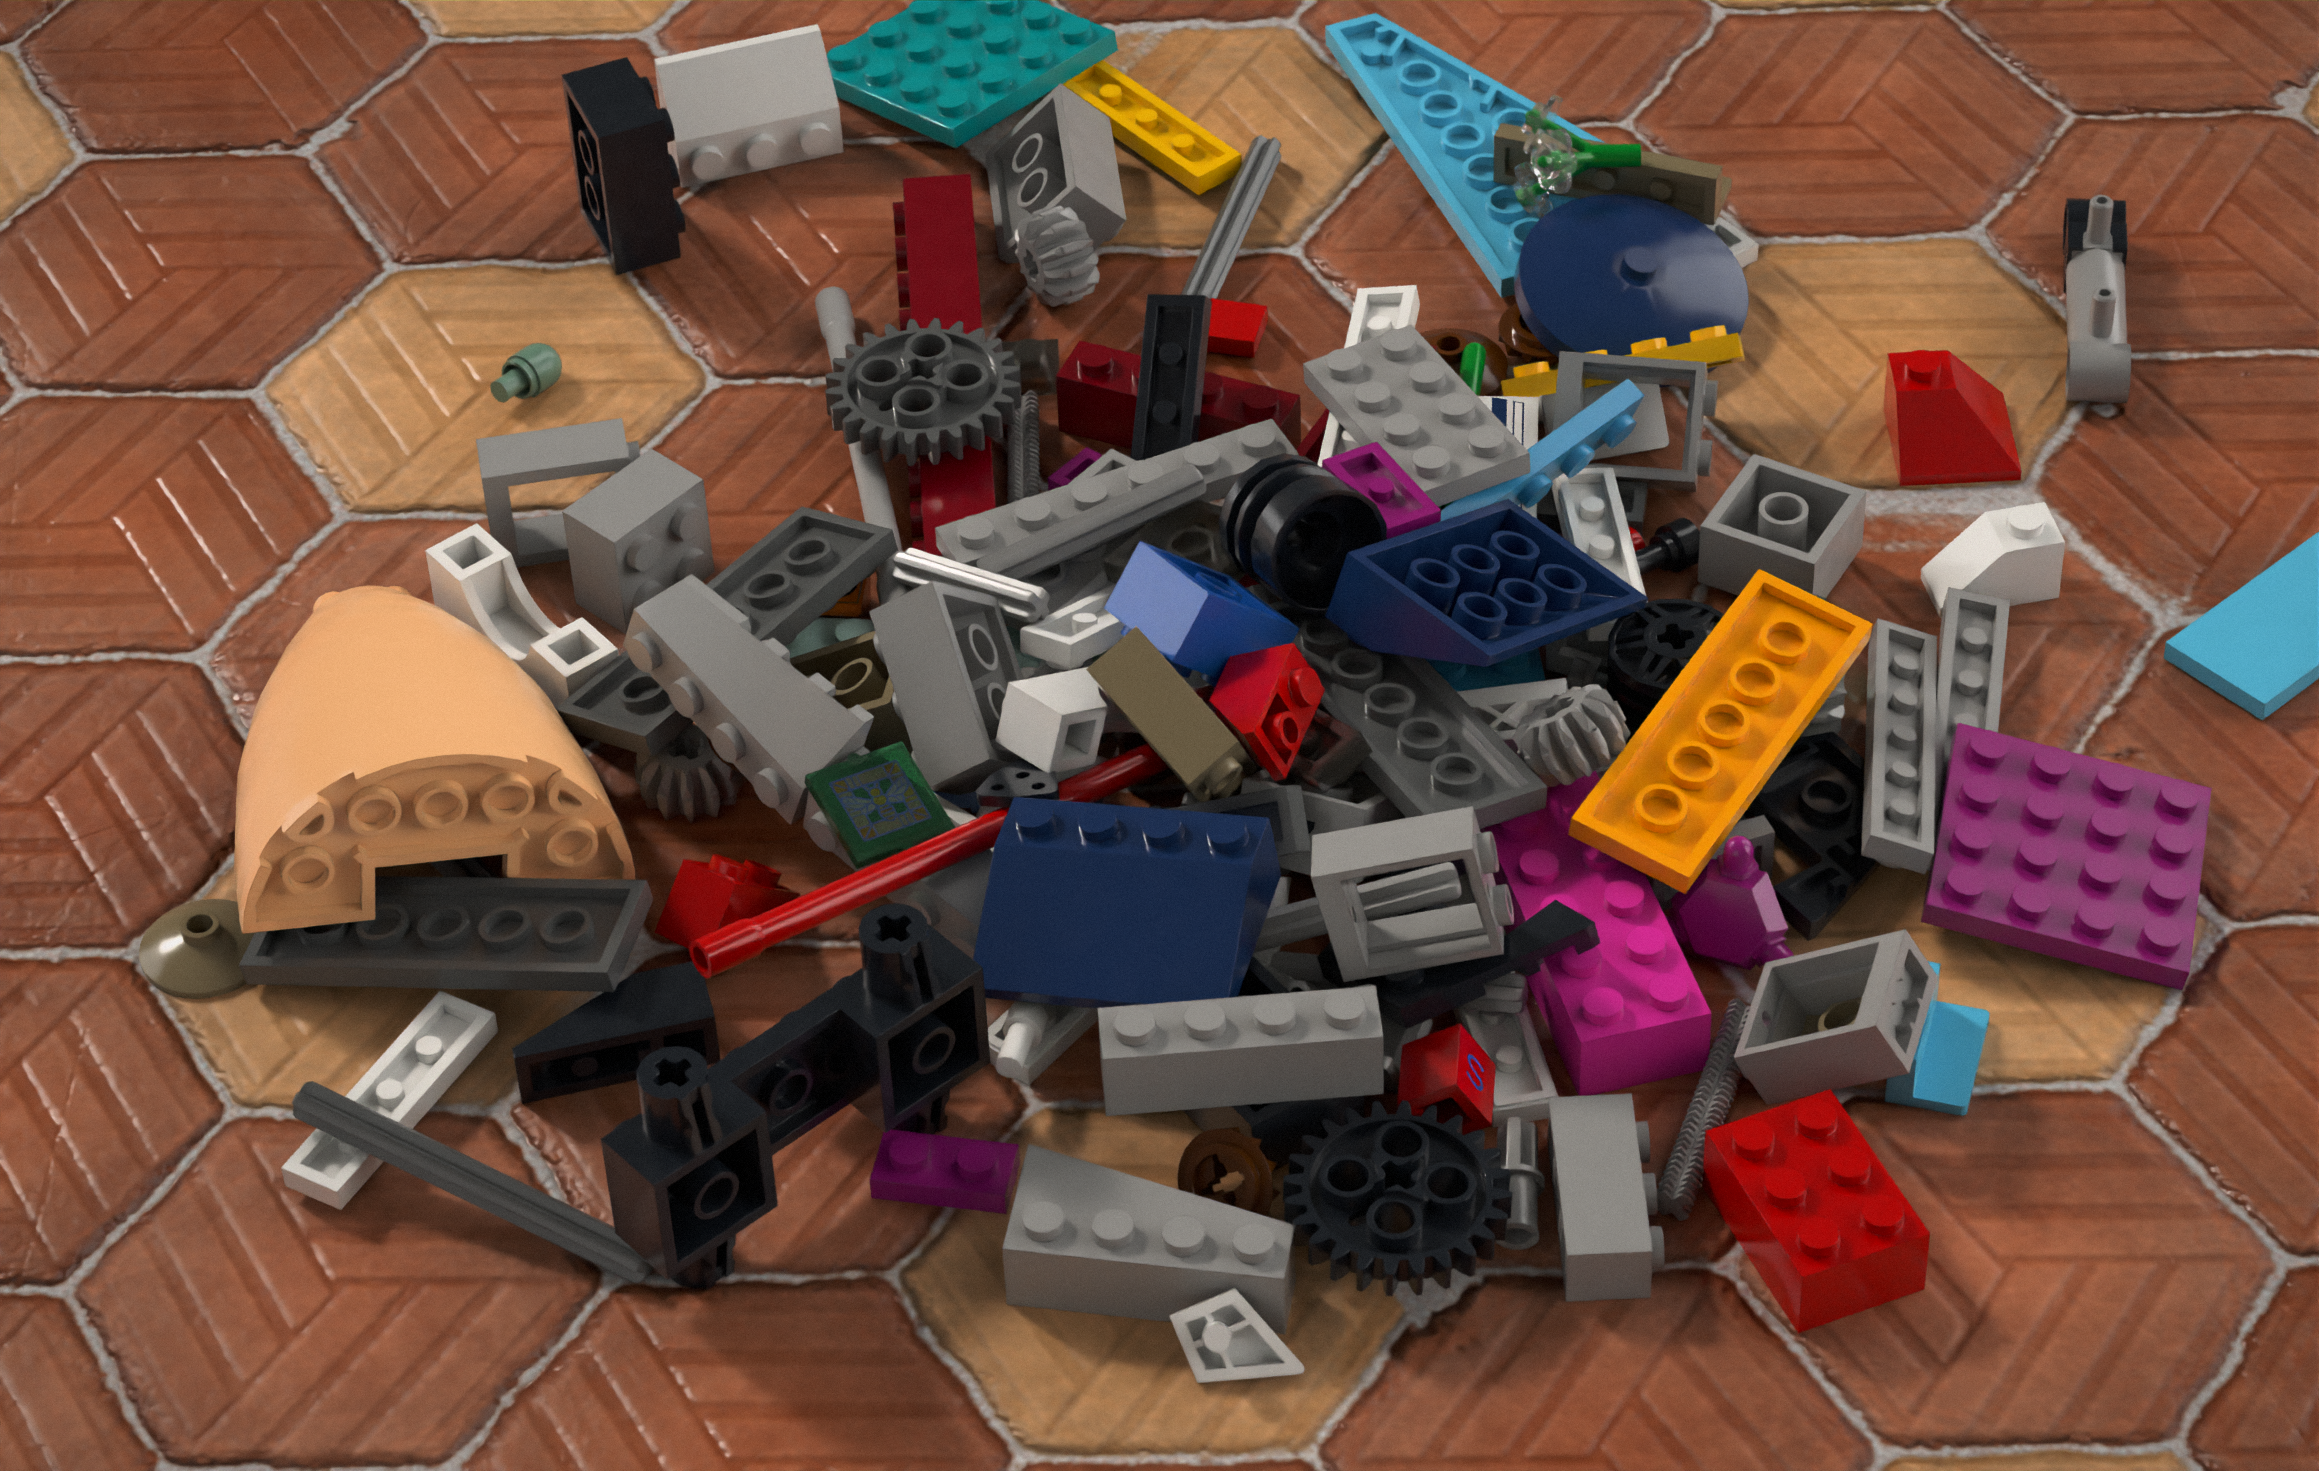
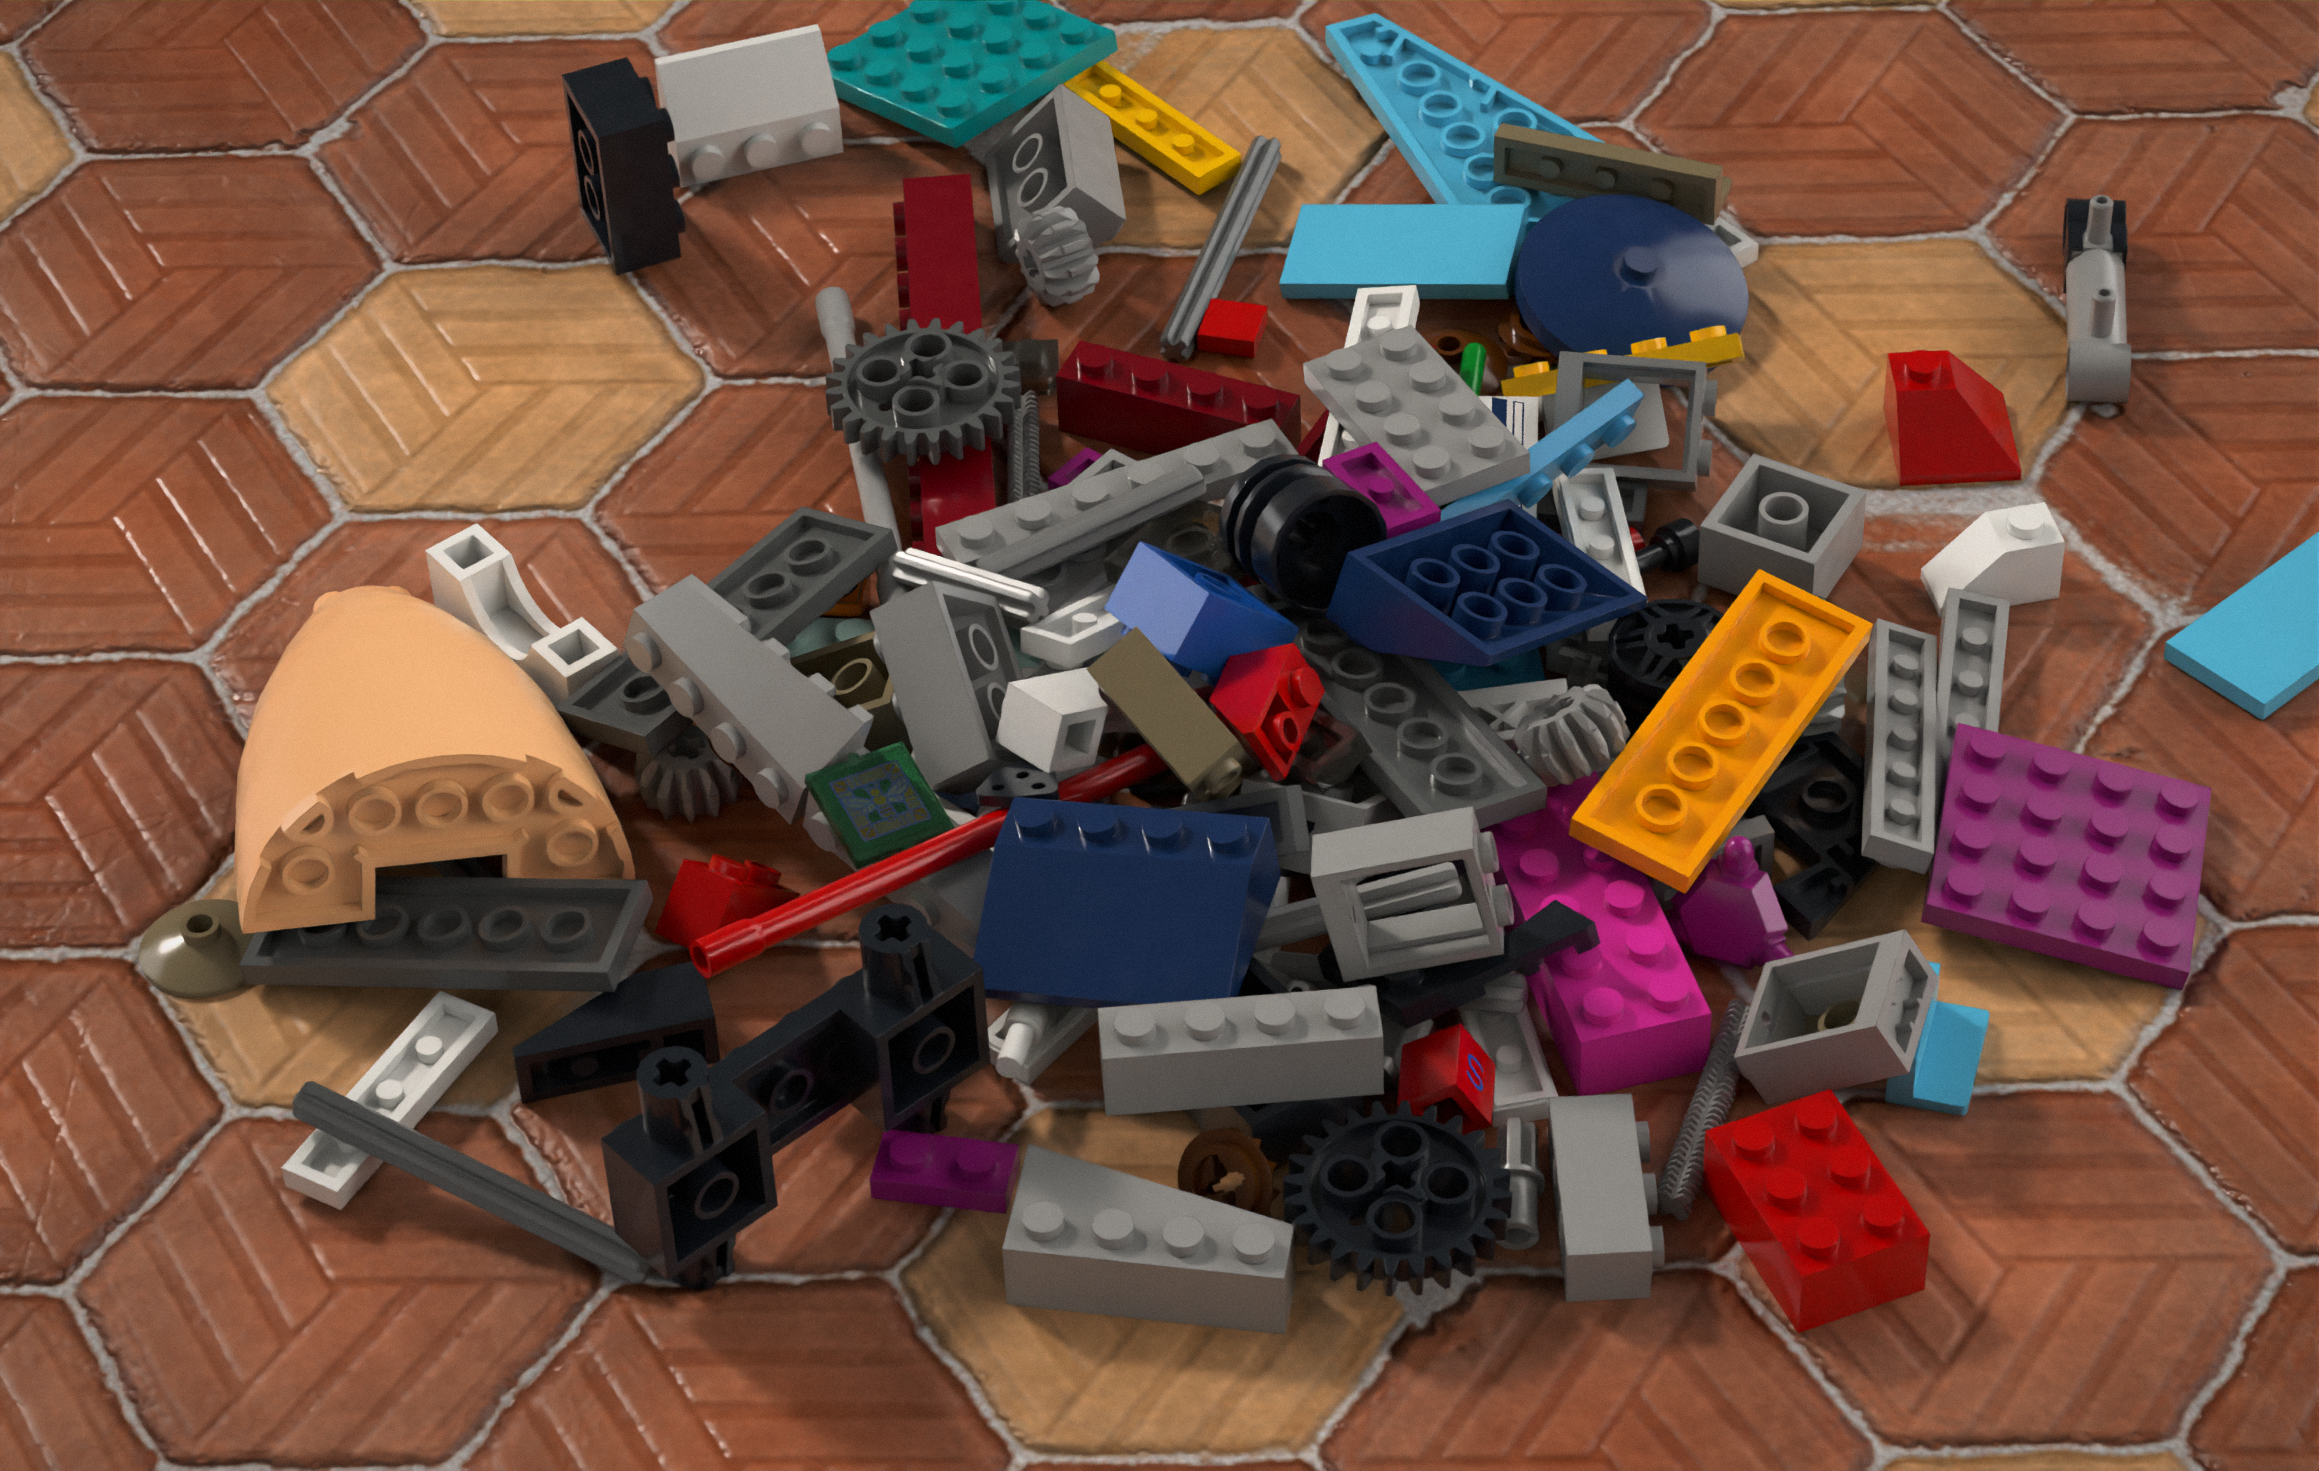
(528, 373): sand green cylinder -> none
(539, 458): light grey window -> none
(637, 537): light grey brick -> none
(1171, 374): black plate -> none
(1231, 1341): white piece -> none
(1437, 247): none -> medium azure tile
(1555, 162): clear plant -> none

